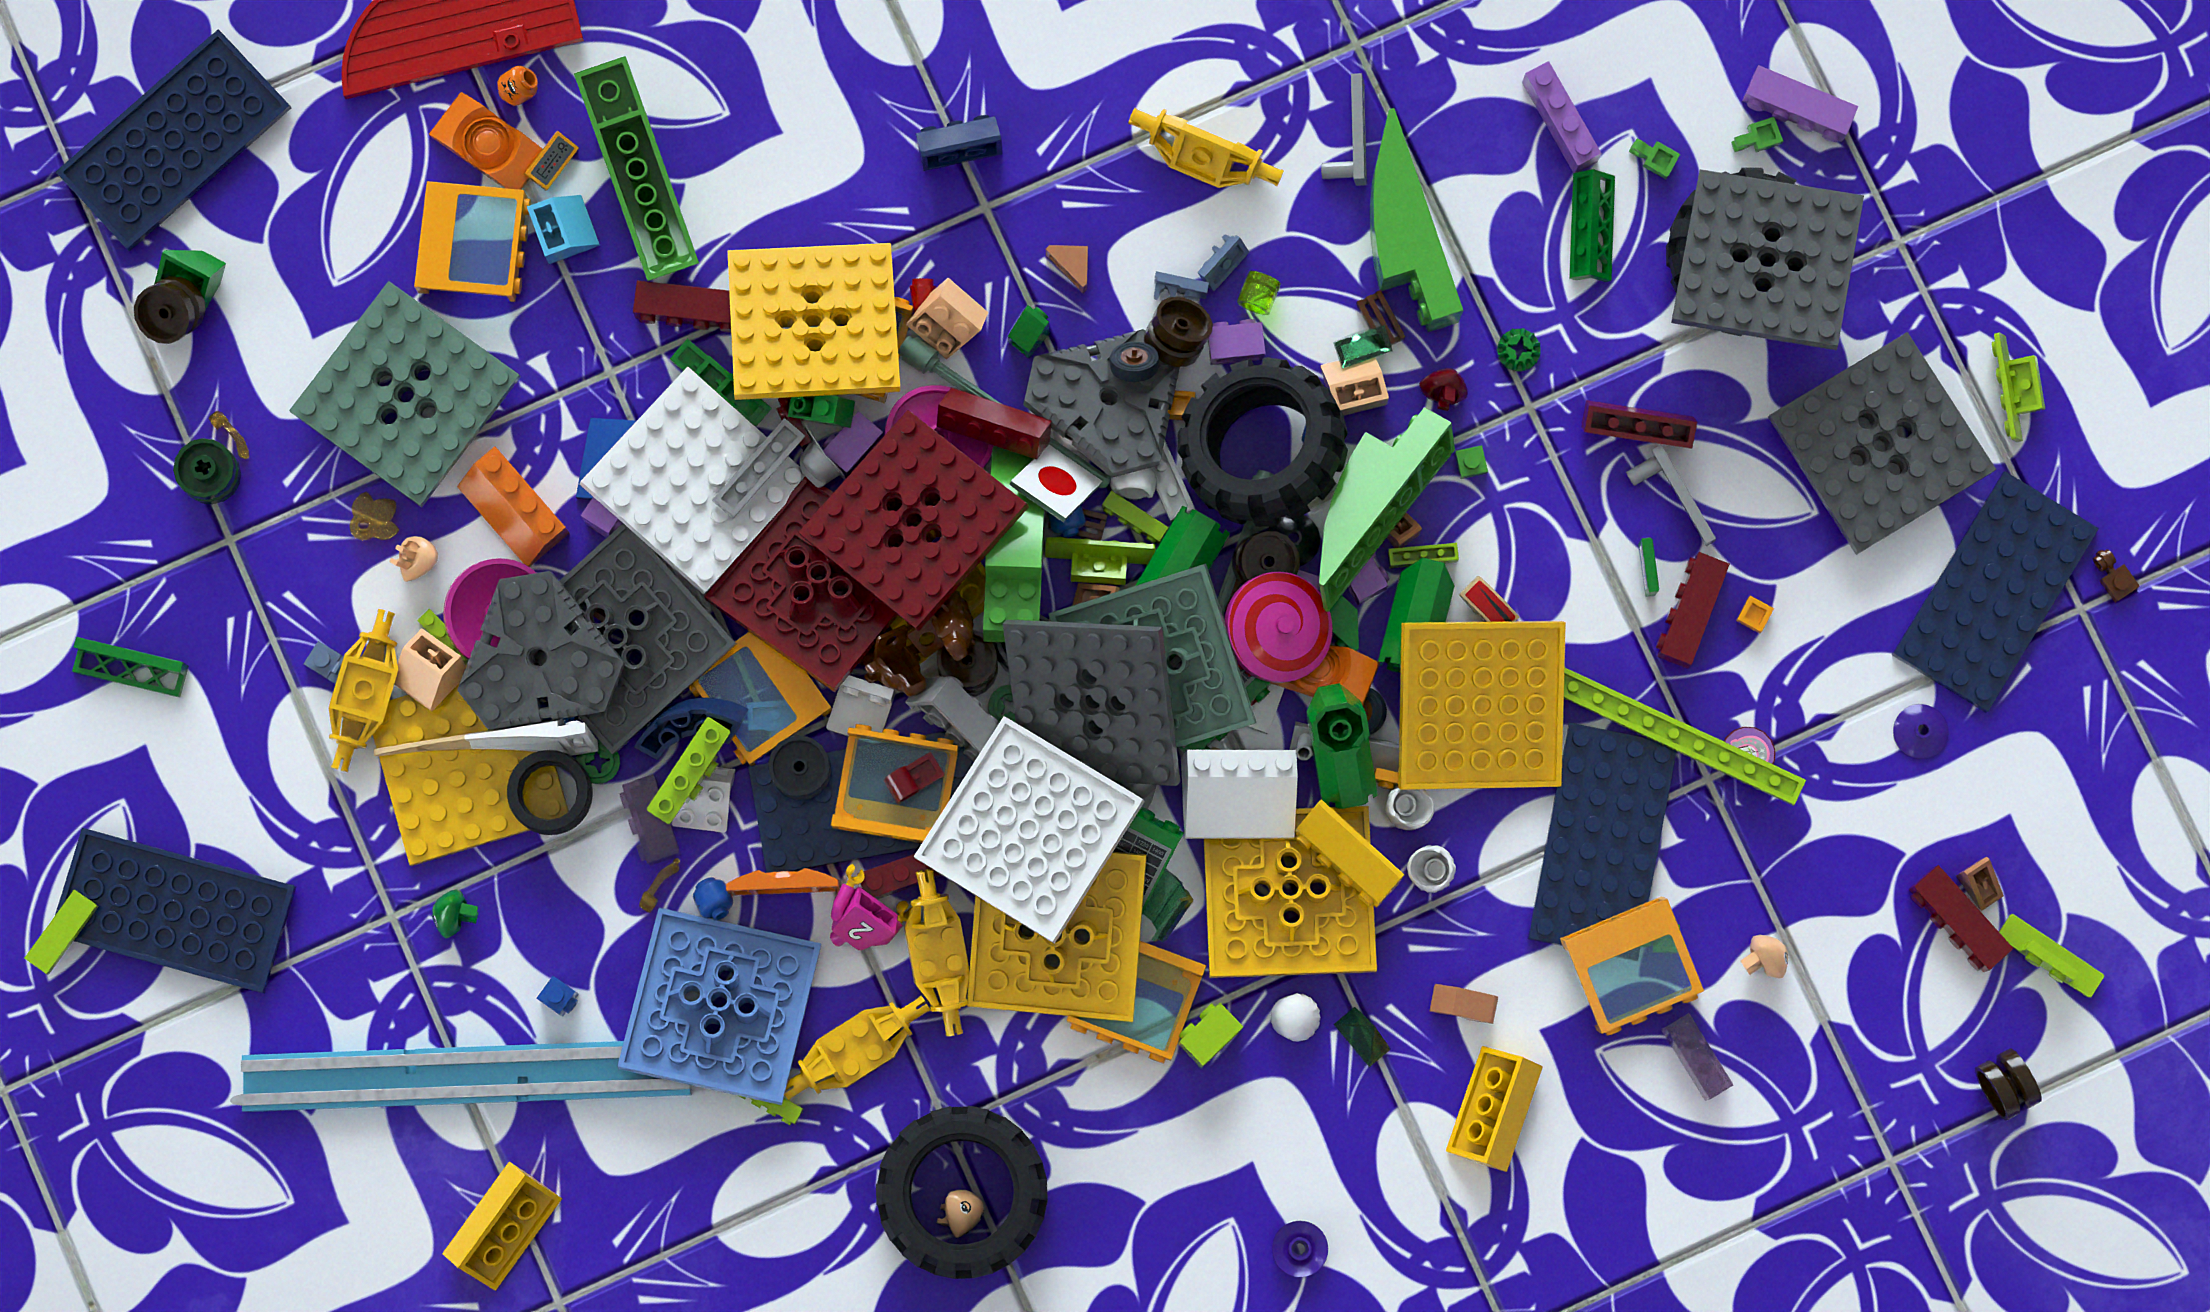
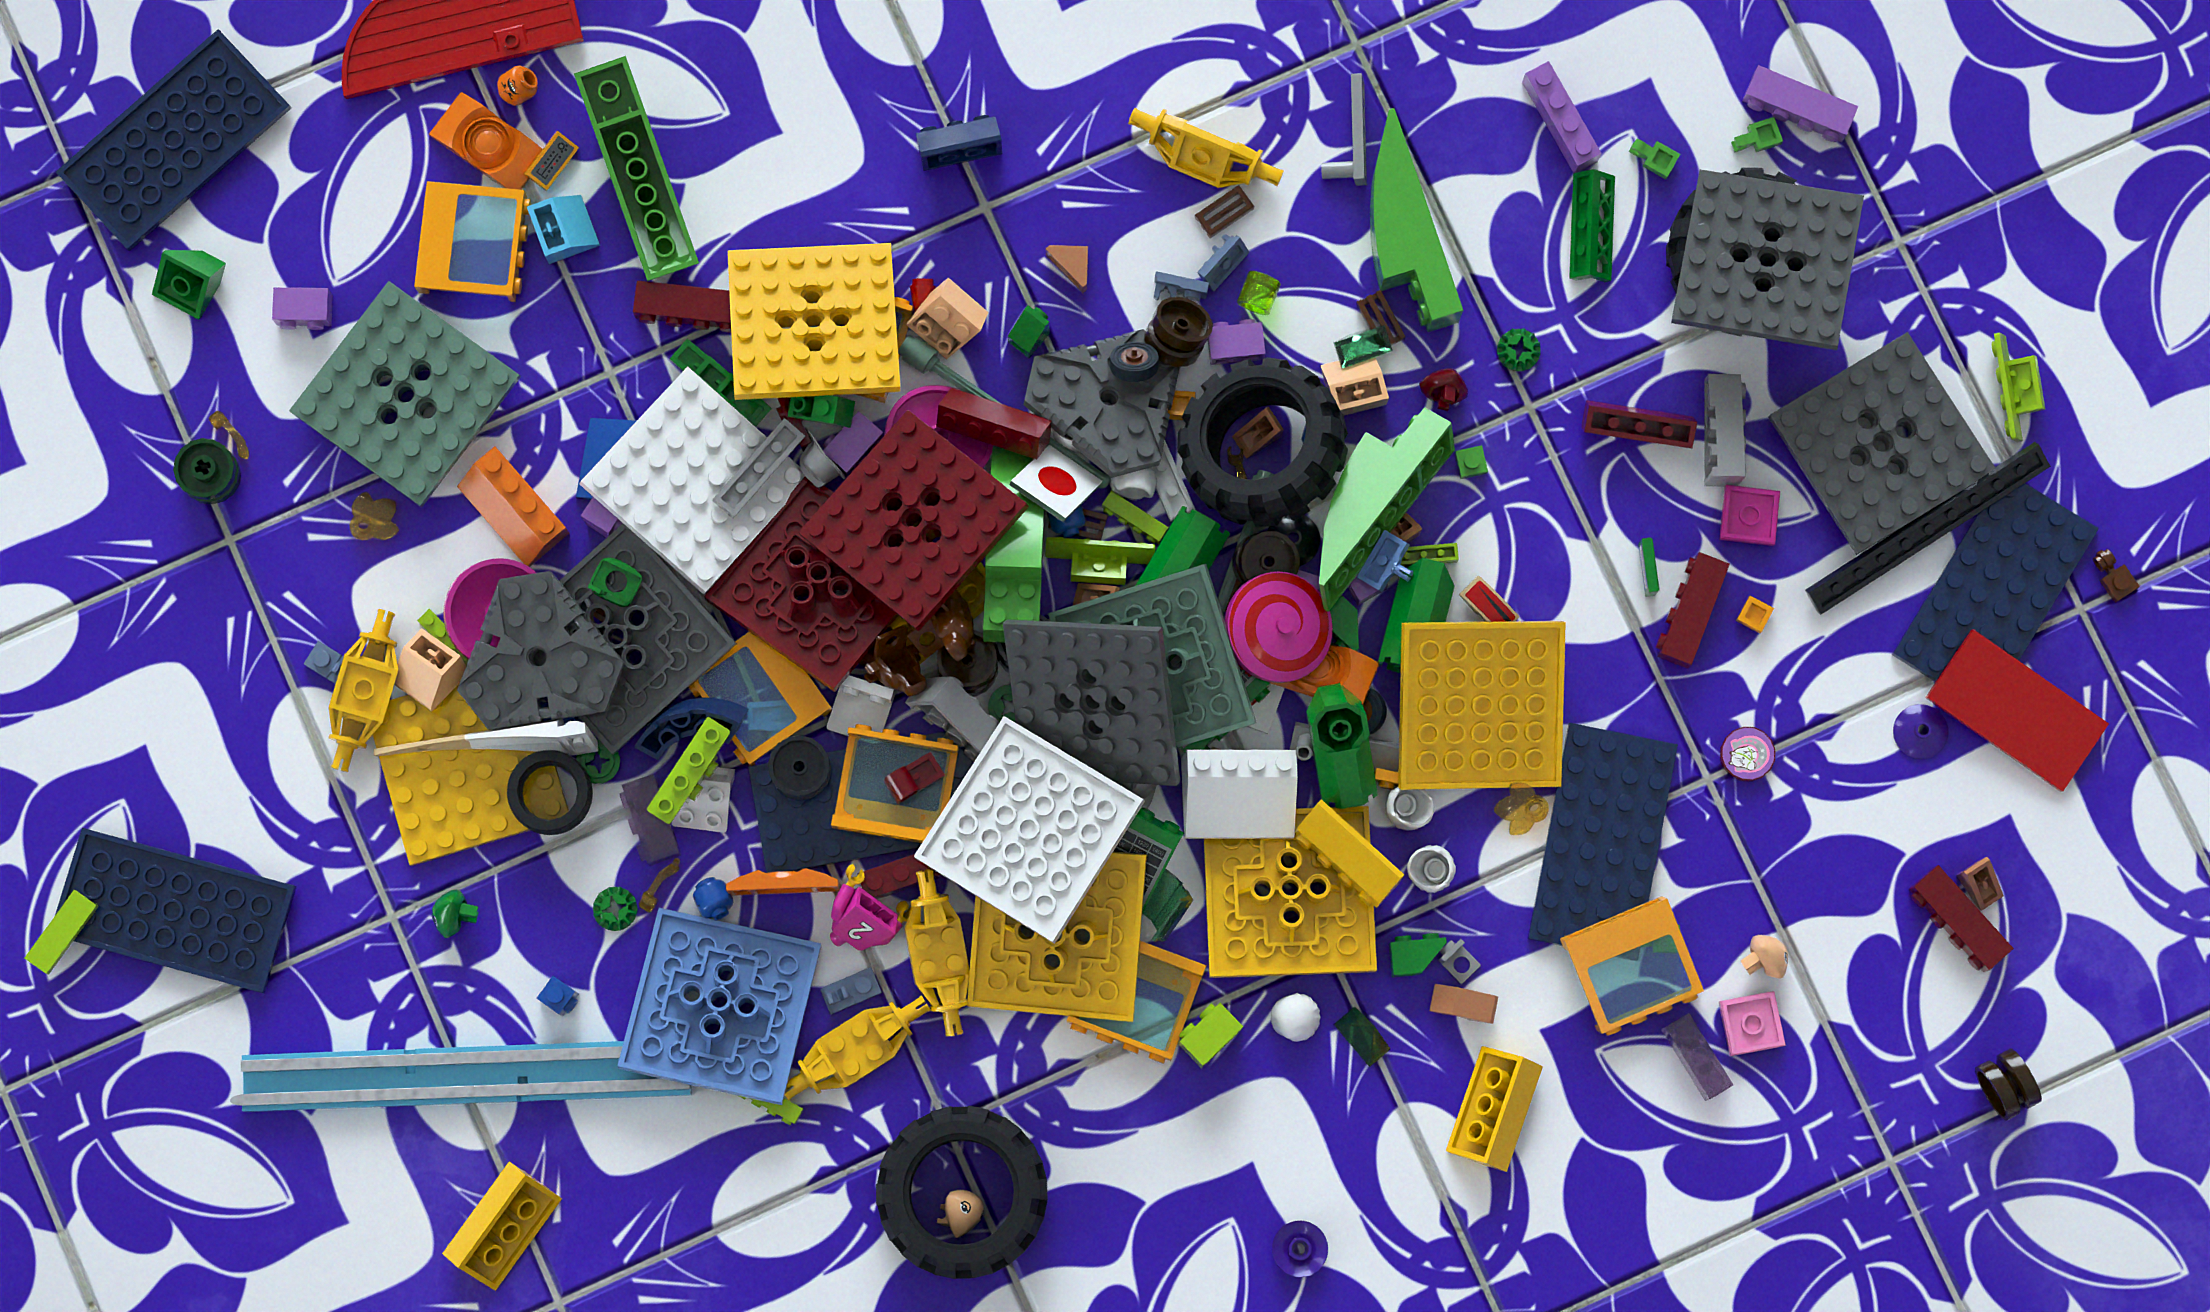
(133, 657): green fence -> none
(169, 309): dark brown wheel -> none
(302, 307): none -> medium lavender brick
(415, 557): light nougat piece -> none
(599, 587): none -> green piece
(626, 915): none -> green gear
(851, 990): none -> sand blue plate
(1230, 220): none -> reddish brown tile
(1237, 460): none -> clear yellow piece
(1258, 433): none -> nougat slope
(1385, 562): none -> medium blue plate
(1412, 956): none -> green slope
(1453, 951): none -> light grey bracket
(1517, 808): none -> clear yellow plate
(1661, 462): light grey piece -> none
(1682, 737): lime plate -> none
(1724, 430): none -> light grey wedge
(1749, 515): none -> dark pink plate
(1752, 1023): none -> bright pink plate
(1927, 528): none -> black plate
(2017, 710): none -> red tile
(2045, 952): lime bracket -> none

